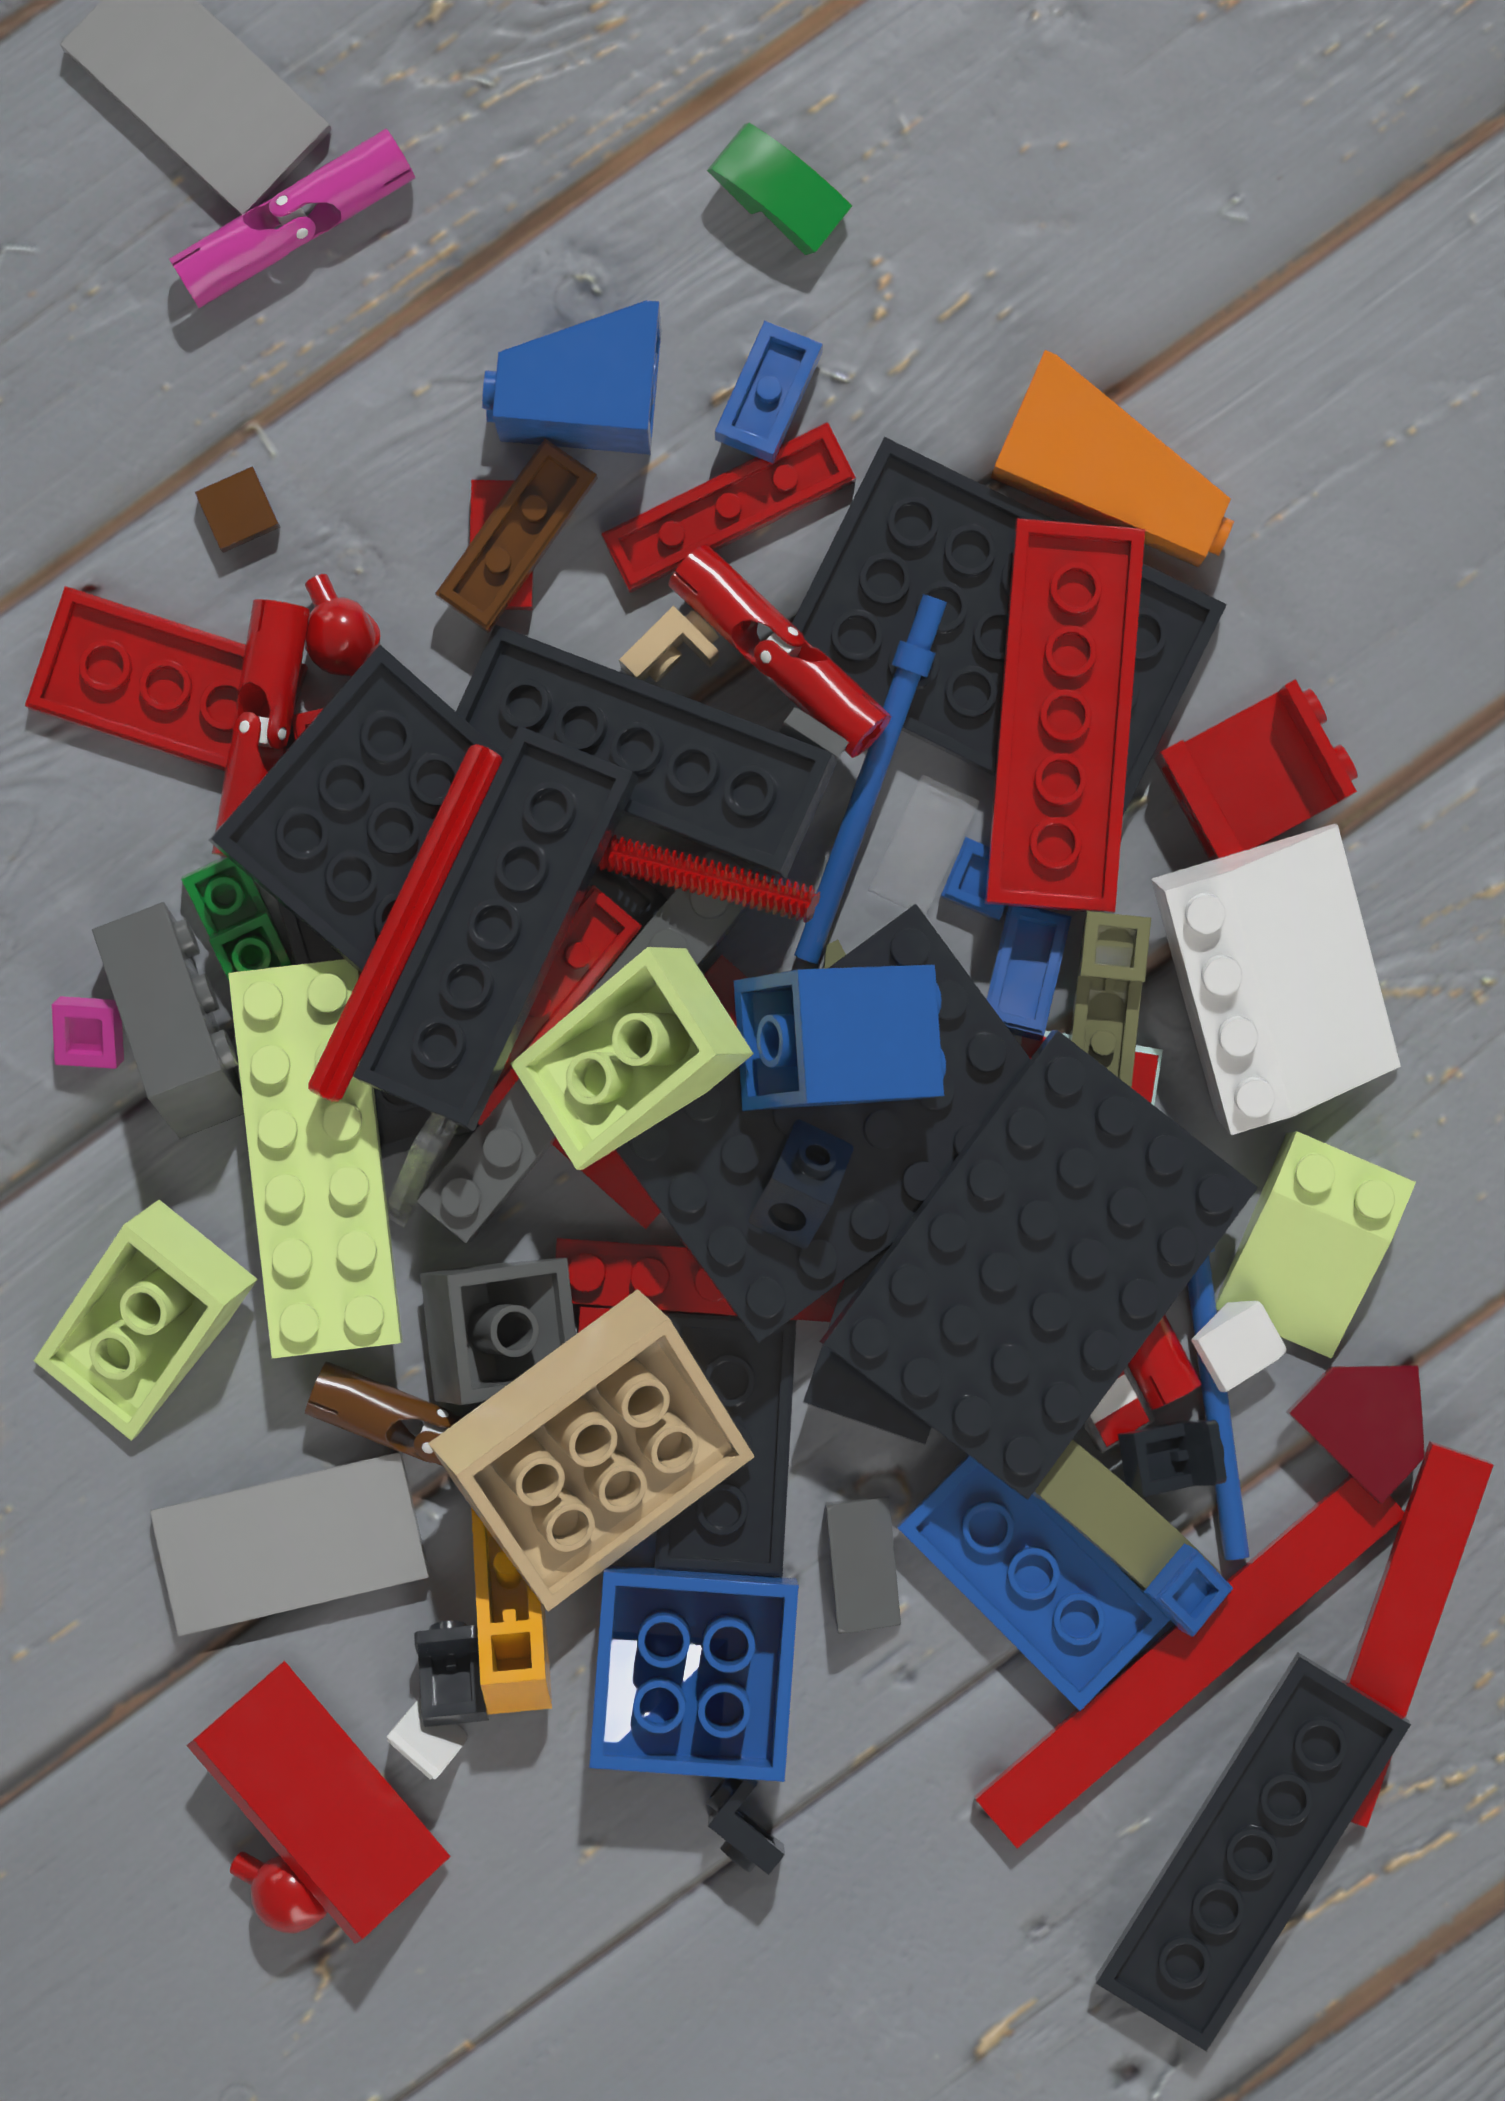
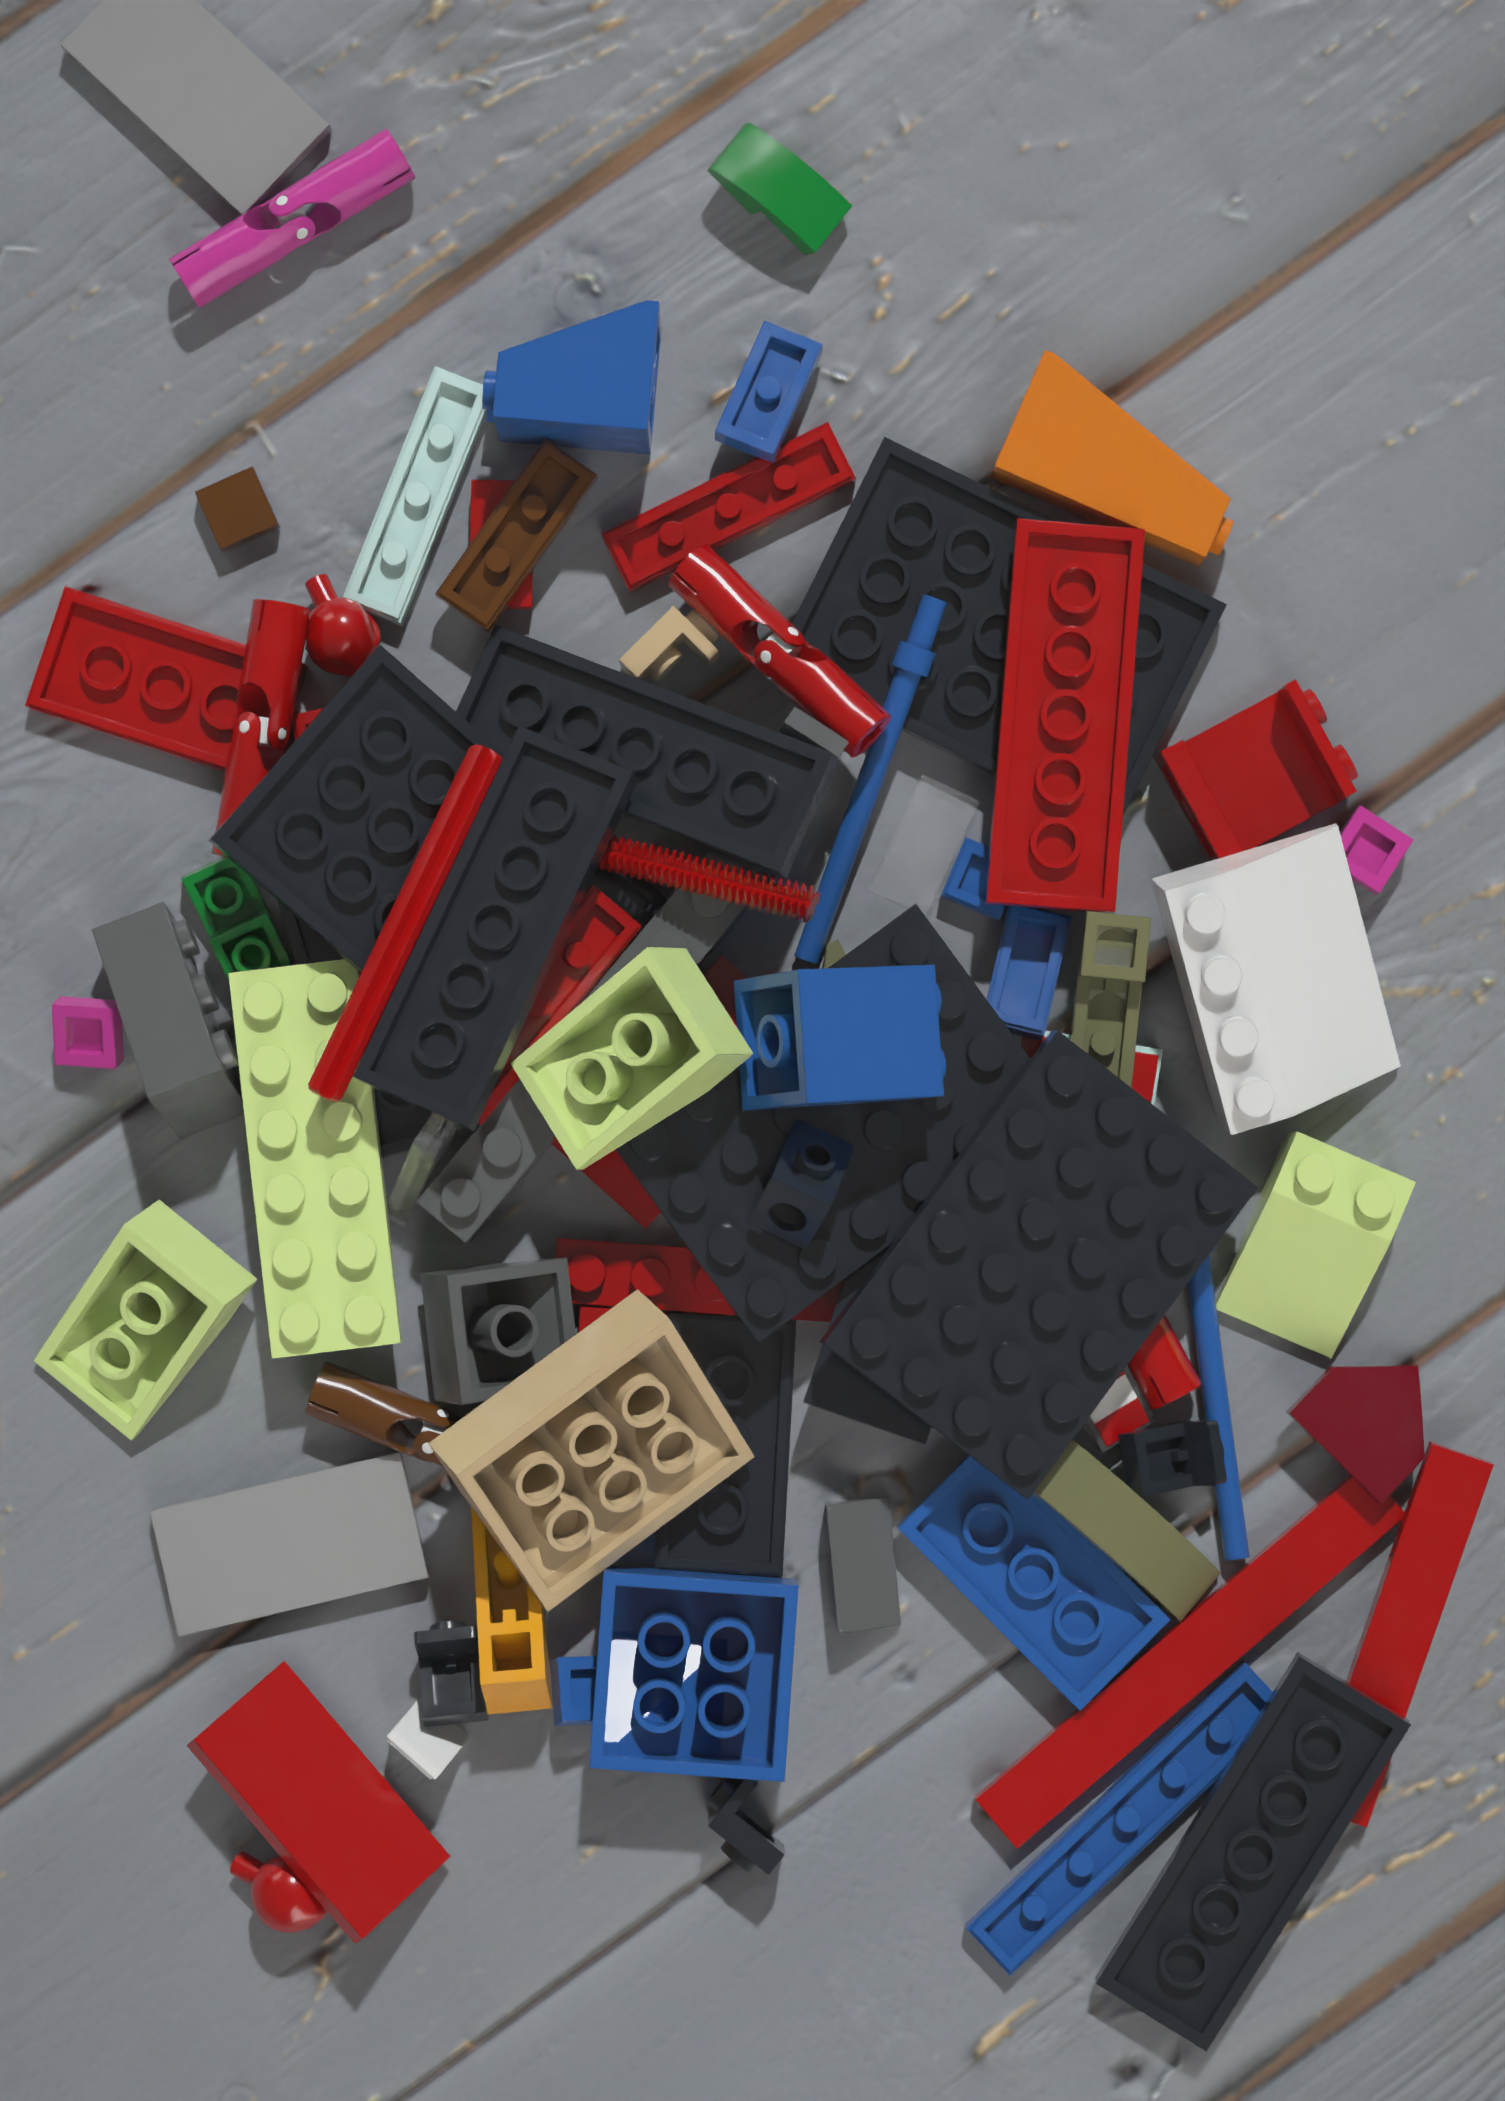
(417, 496): none -> light aqua tile
(573, 1689): none -> blue plate
(1120, 1822): none -> blue tile
(1188, 1590): blue tile -> none
(1238, 1343): white slope -> none
(1372, 849): none -> dark pink plate

